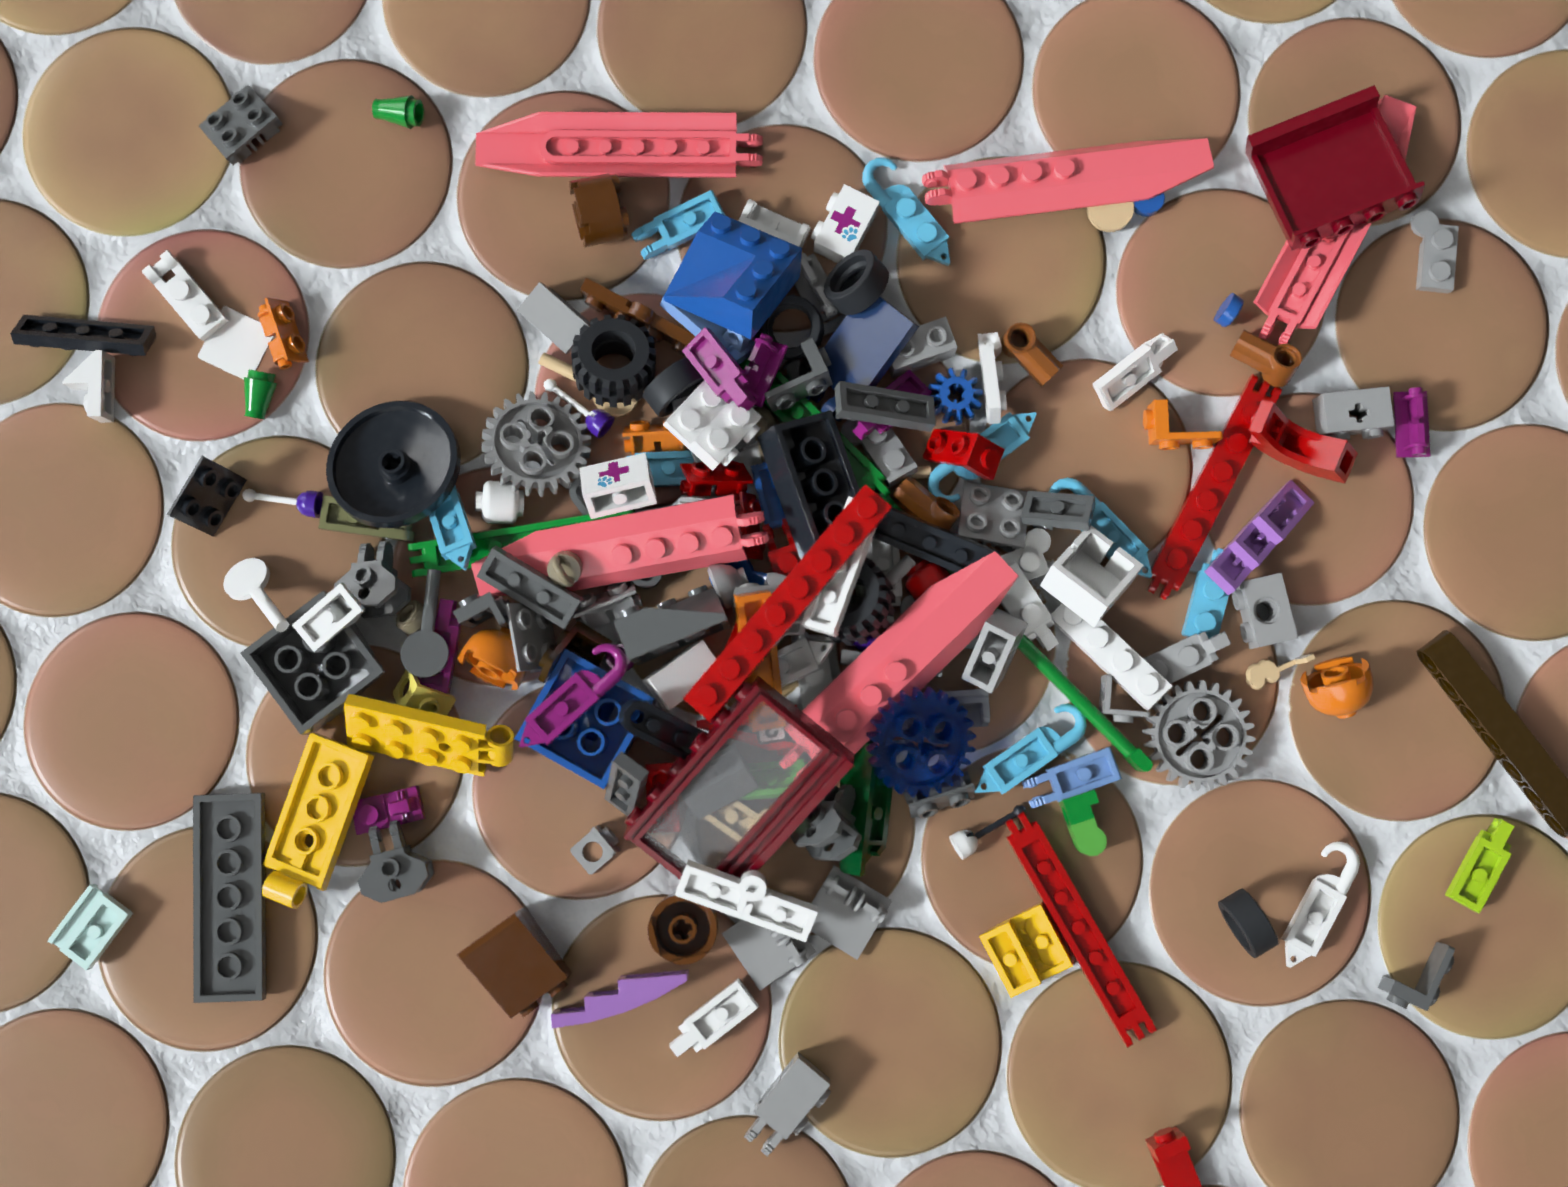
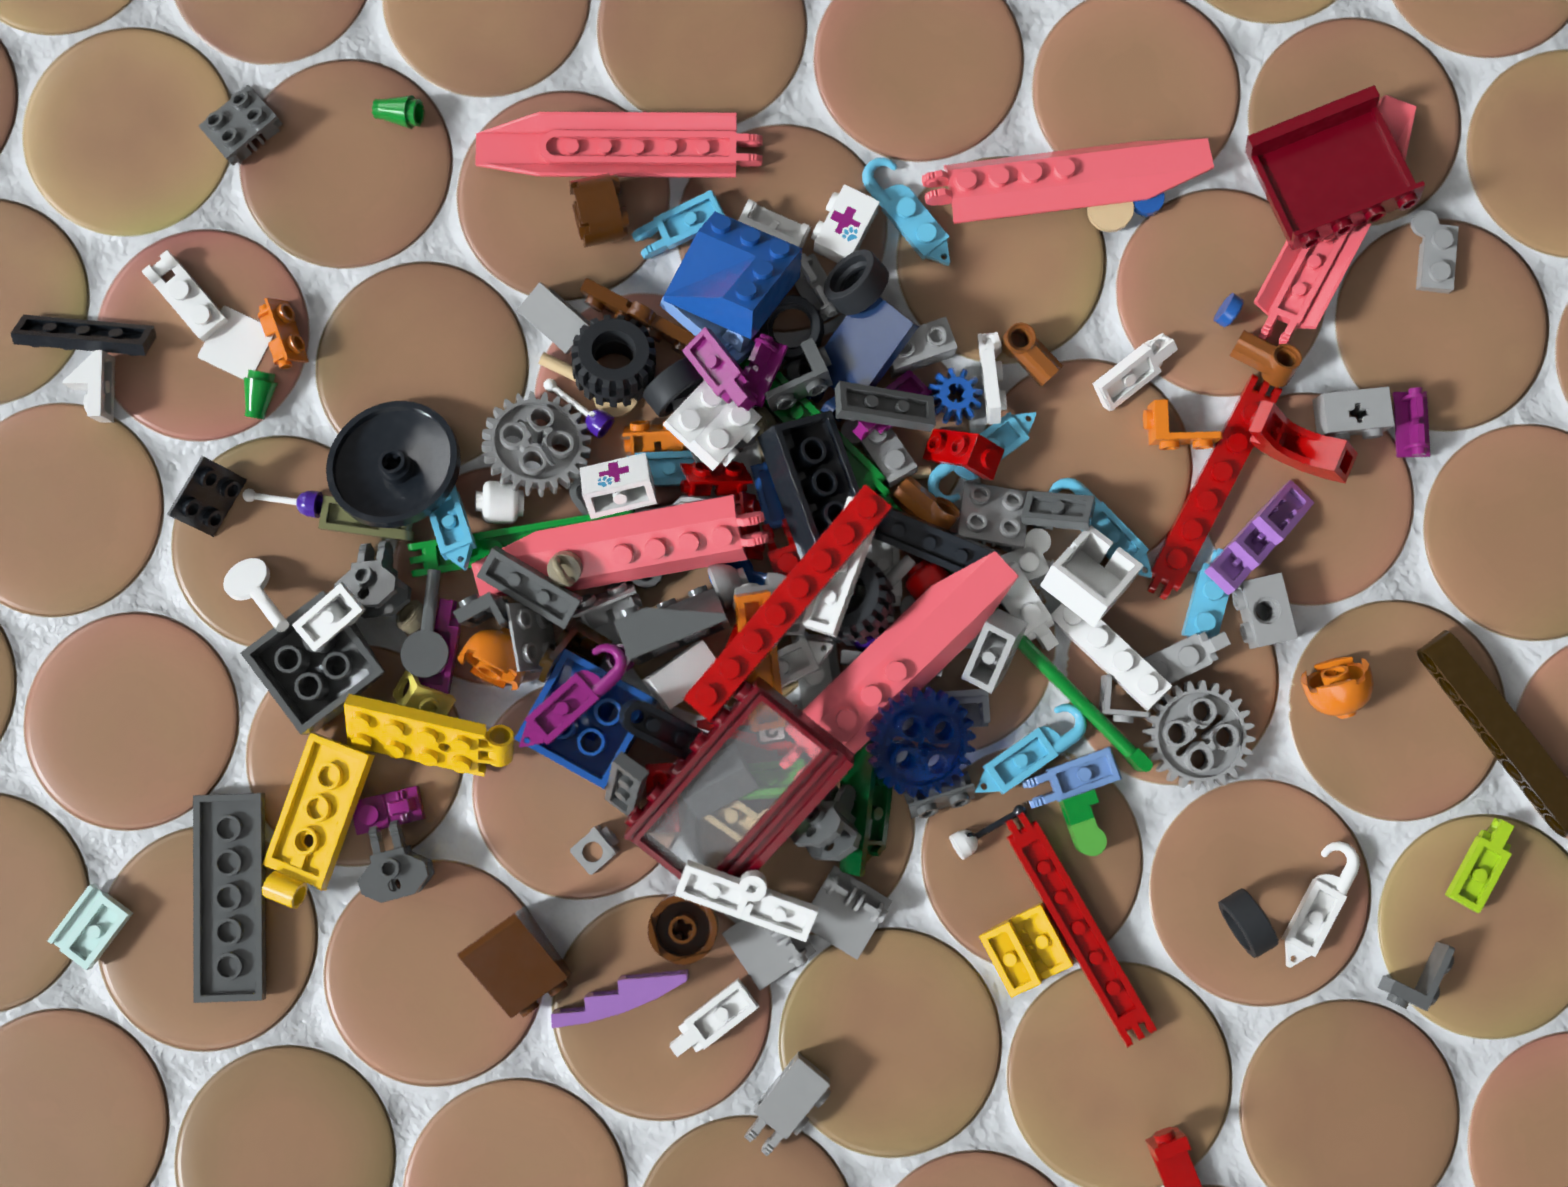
(1268, 671): tan piece -> none

